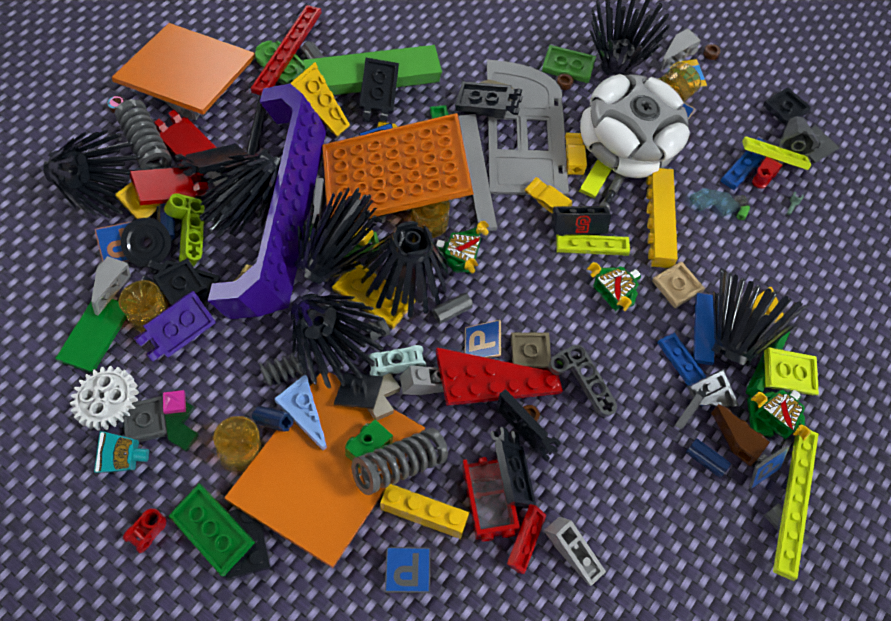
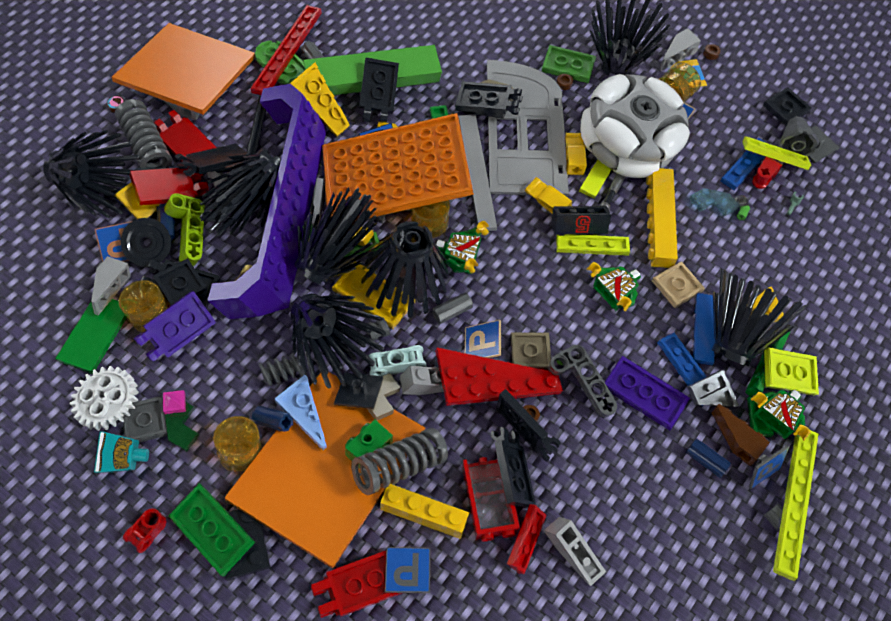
(354, 586): none -> red tile
(646, 393): none -> dark purple tile
(693, 405): black tile -> none

